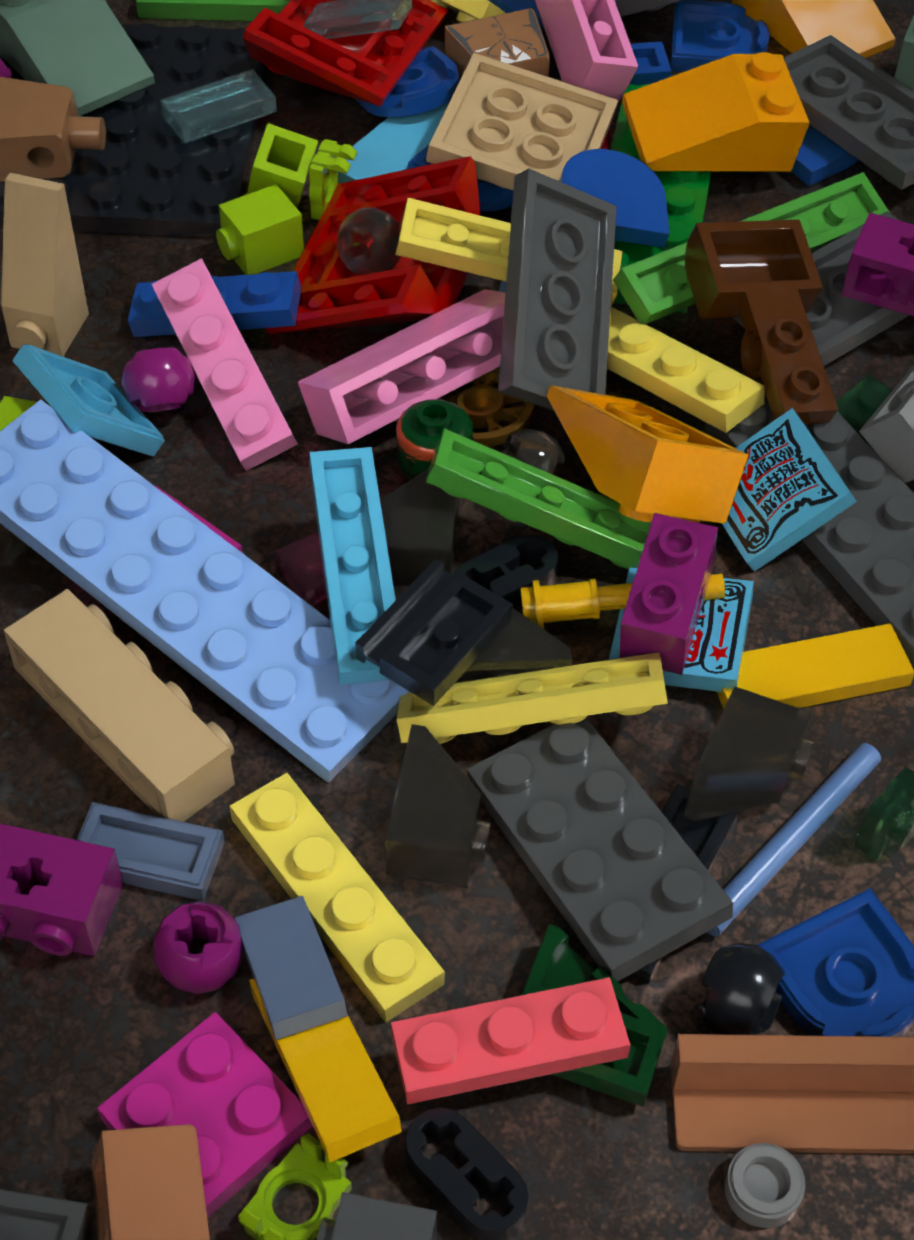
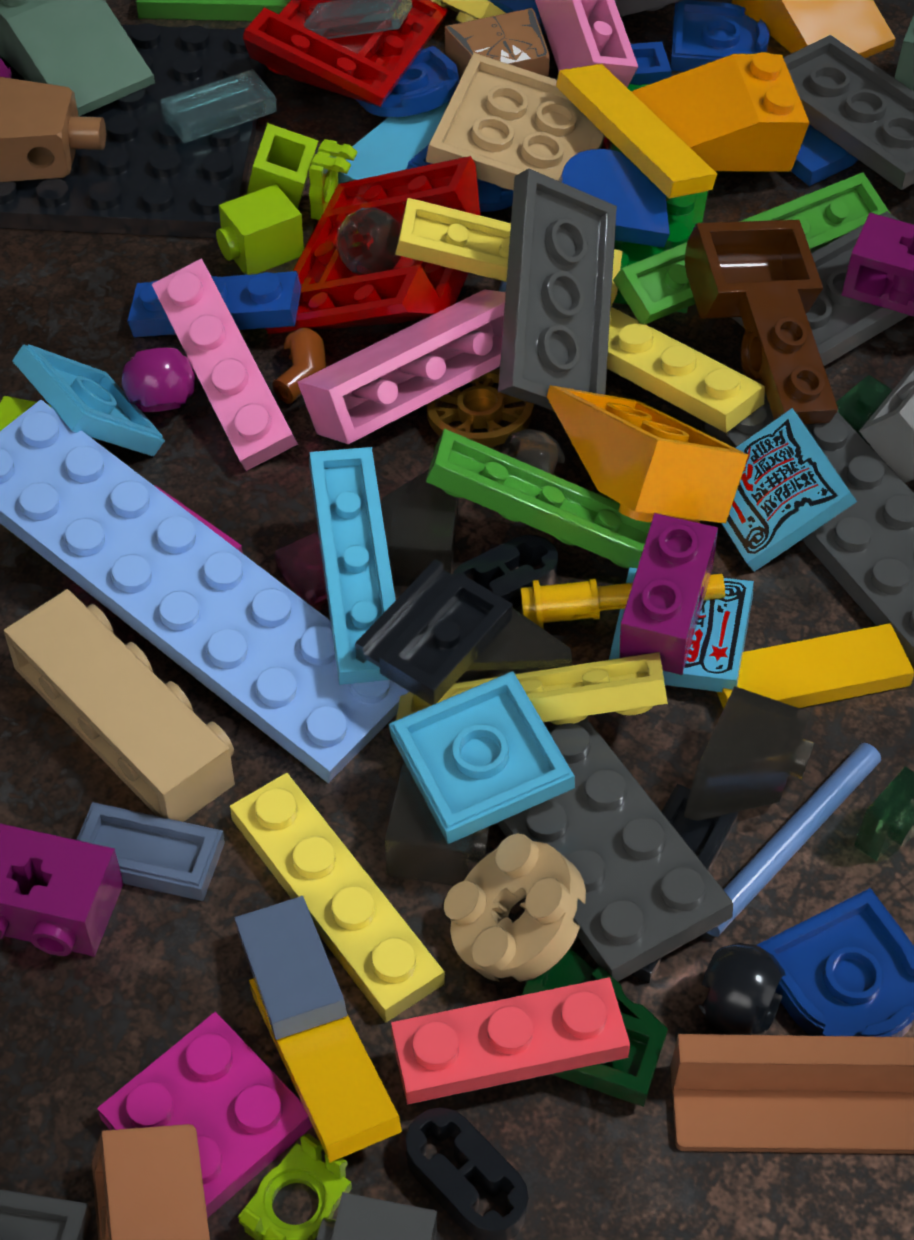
(40, 266): tan slope -> none
(178, 936): magenta piece -> none
(307, 358): none -> dark orange arm
(421, 429): dark green head -> none
(481, 757): none -> medium azure tile
(483, 901): none -> tan plate
(636, 131): none -> yellow tile
(764, 1185): light grey tile -> none

